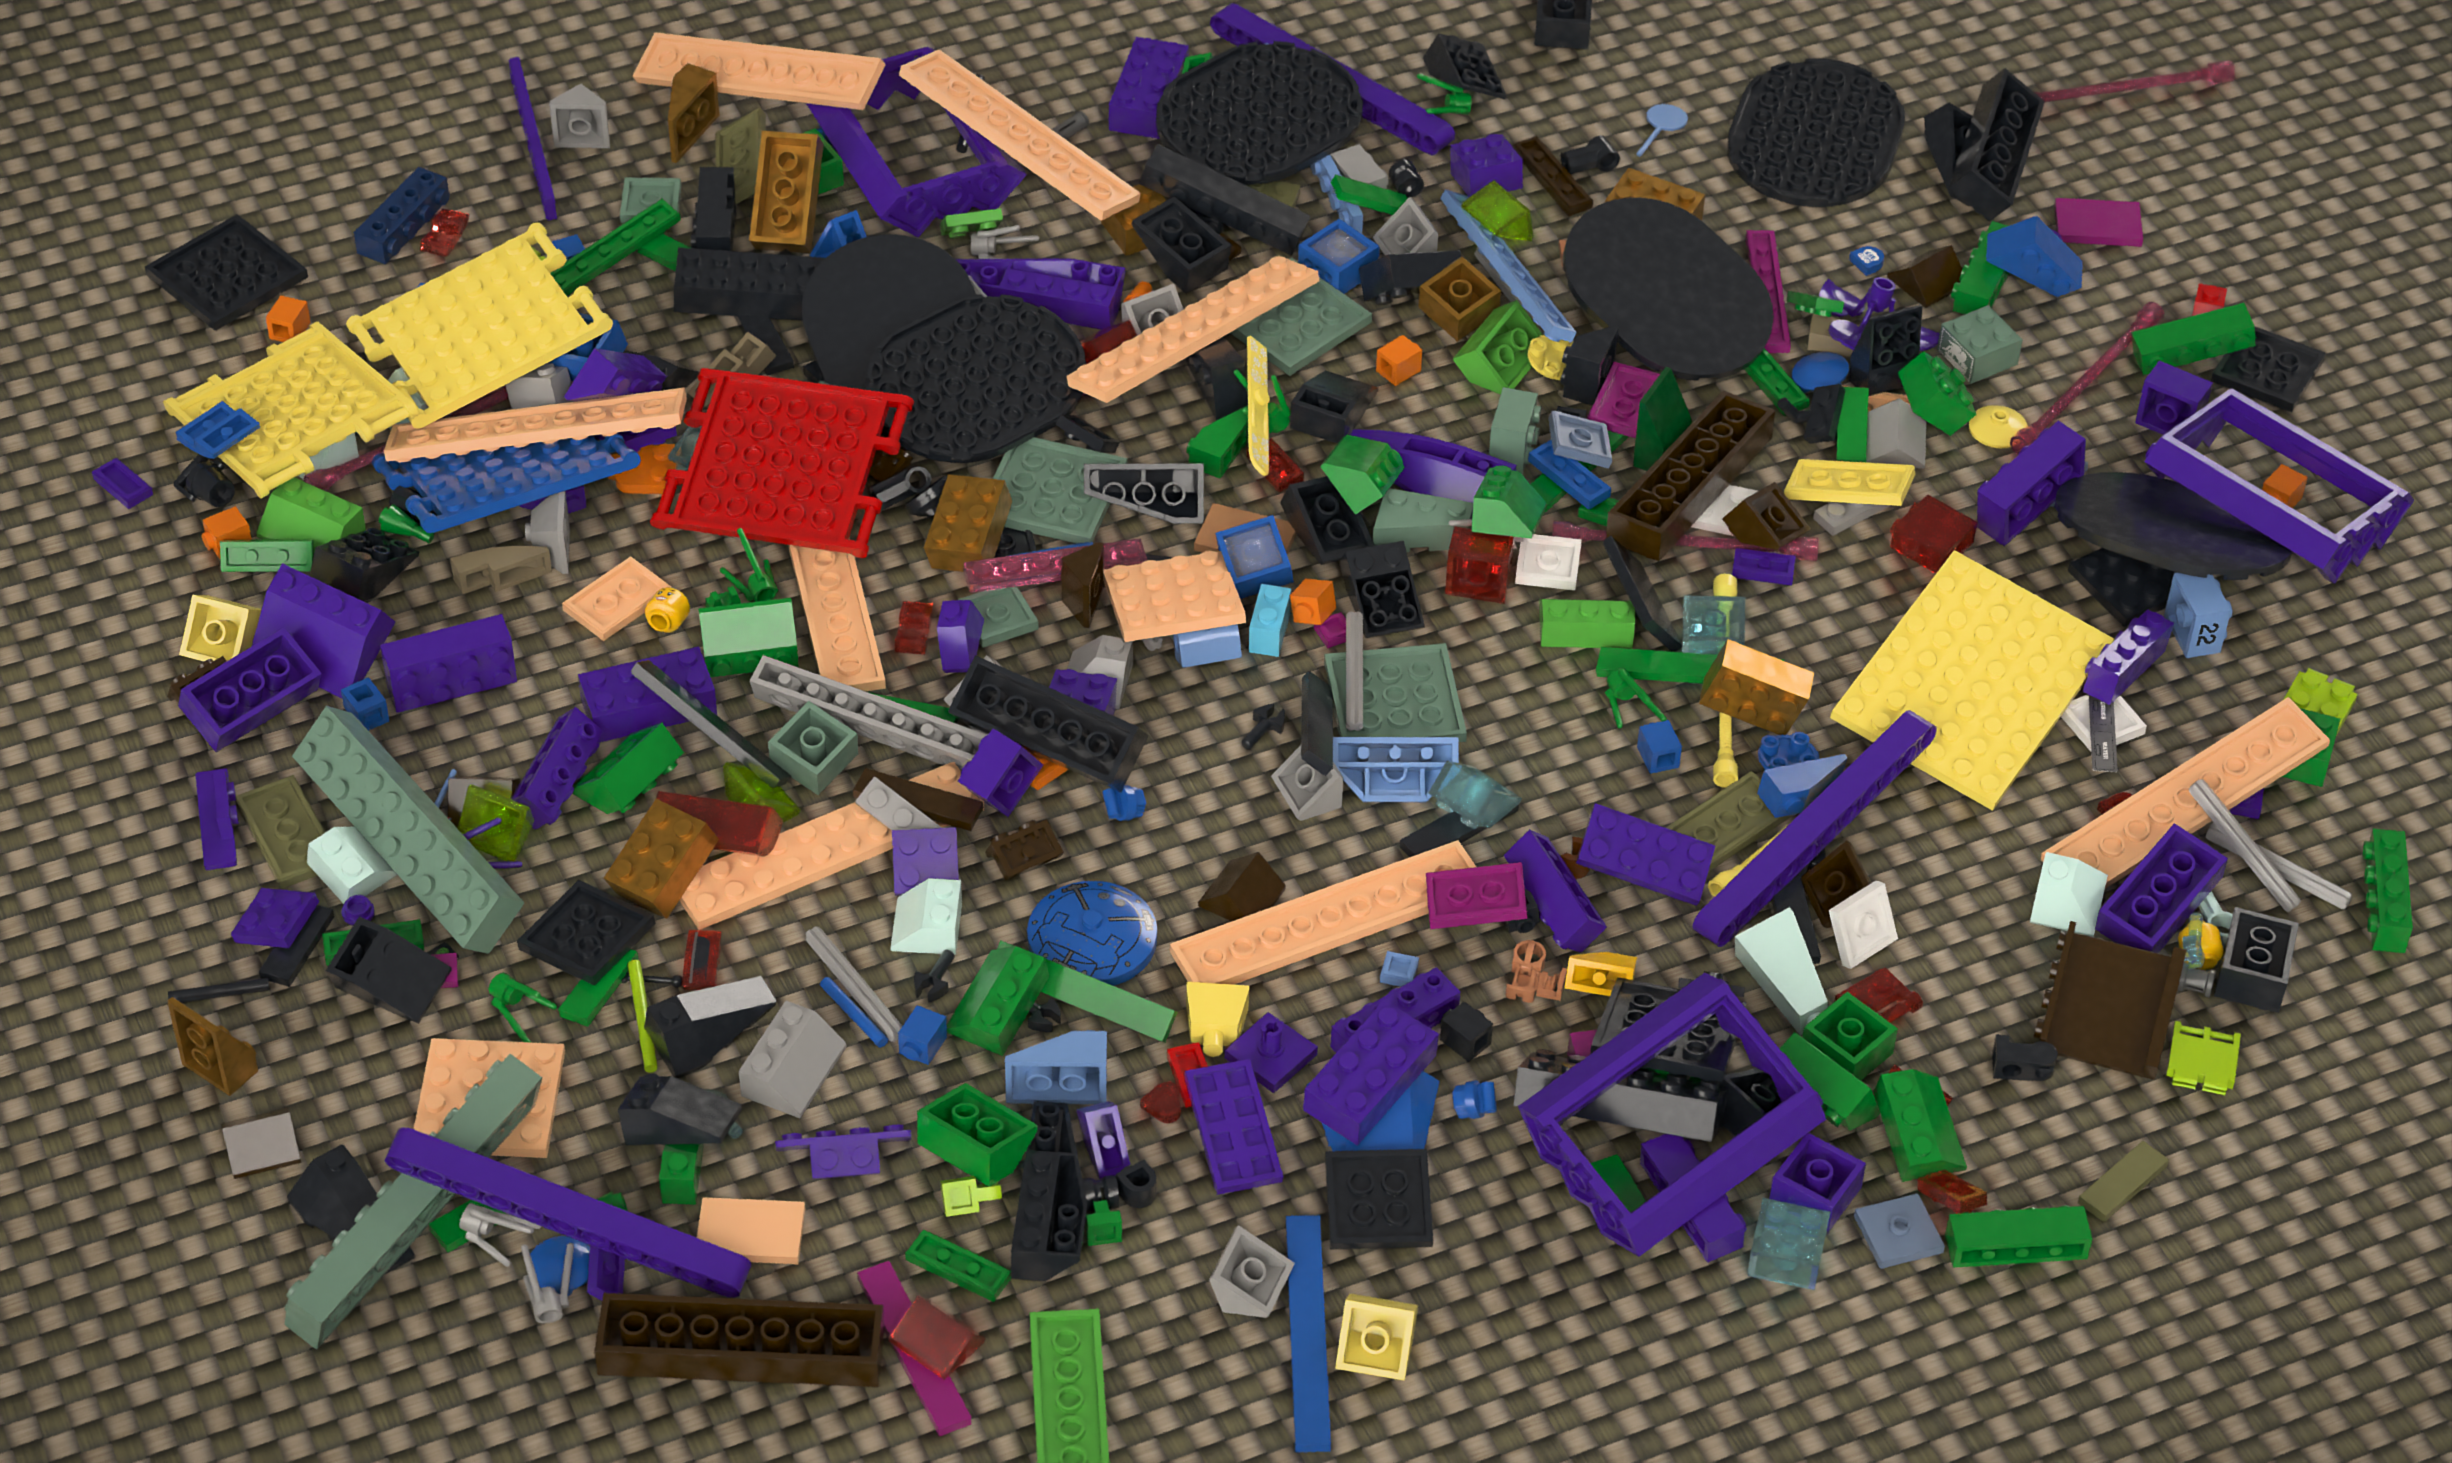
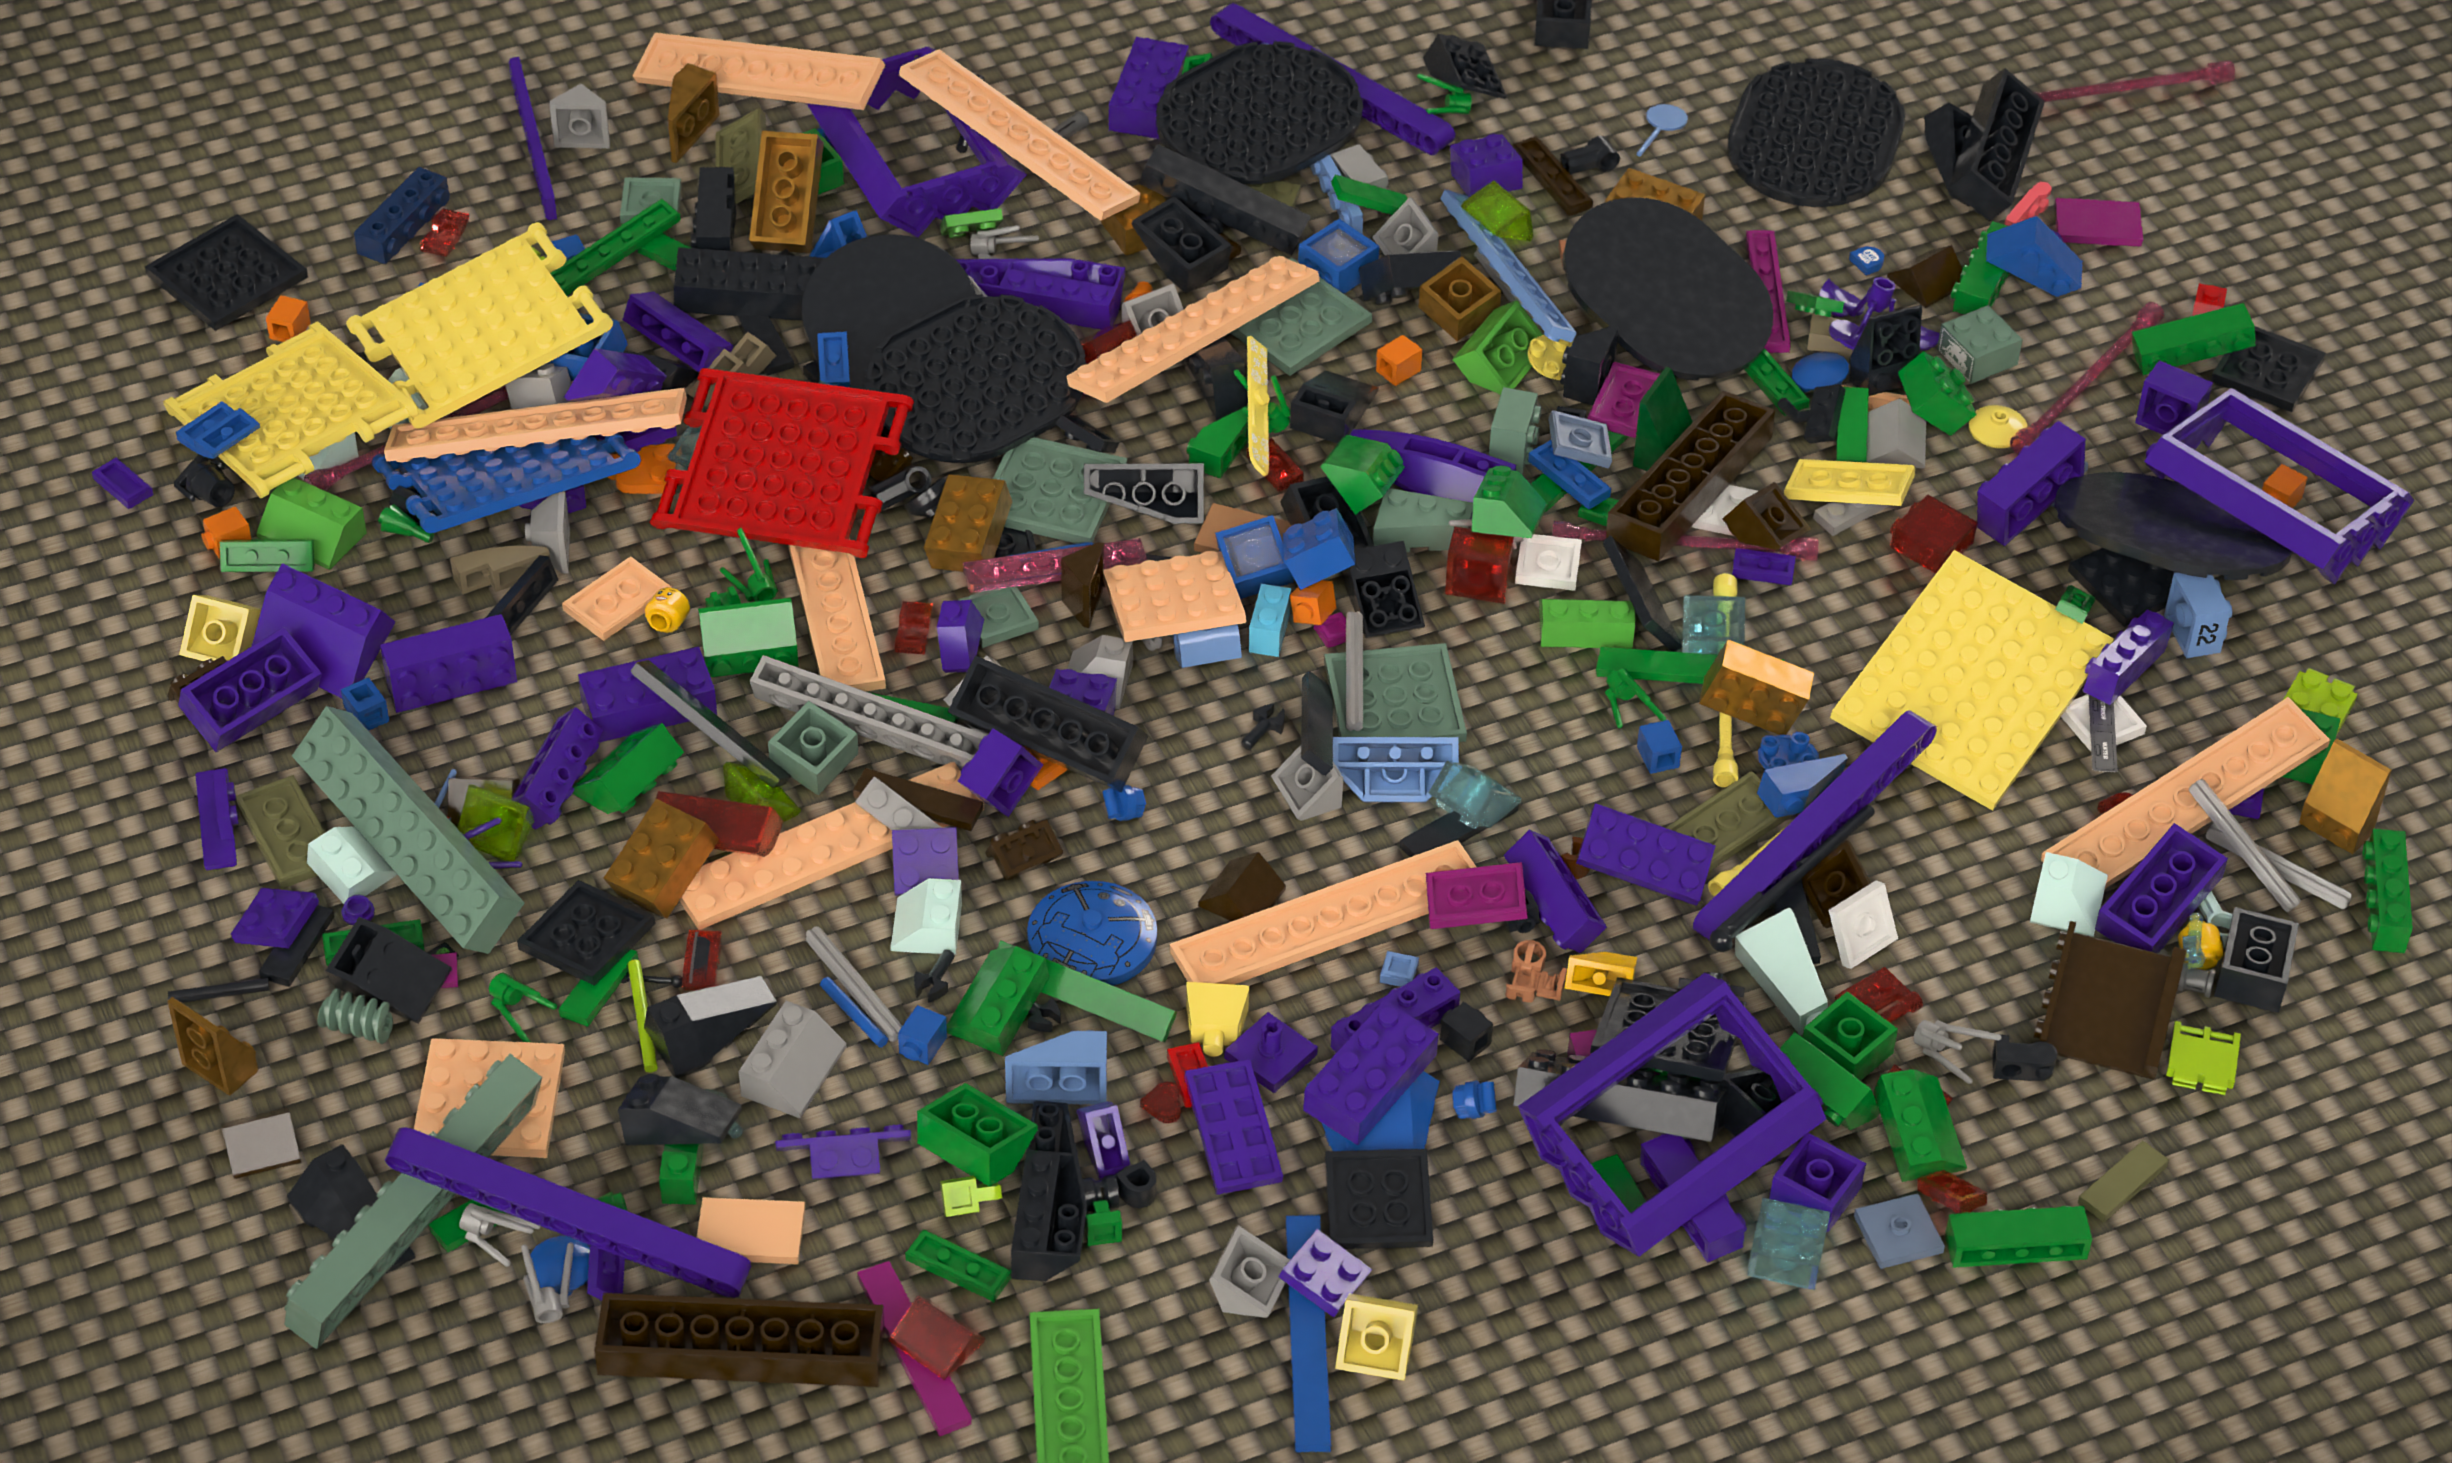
(356, 1017): none -> sand green piece
(361, 562): black slope -> none
(526, 593): none -> black plate
(674, 330): none -> dark purple brick
(834, 358): none -> blue plate
(1318, 548): none -> blue brick
(1325, 1273): none -> plate
(1406, 178): black wheel -> none
(1721, 937): none -> black bar
(1934, 1038): none -> light grey plant
(2031, 204): none -> coral hinge
(2075, 603): none -> green tile
(2346, 797): none -> pearl gold slope

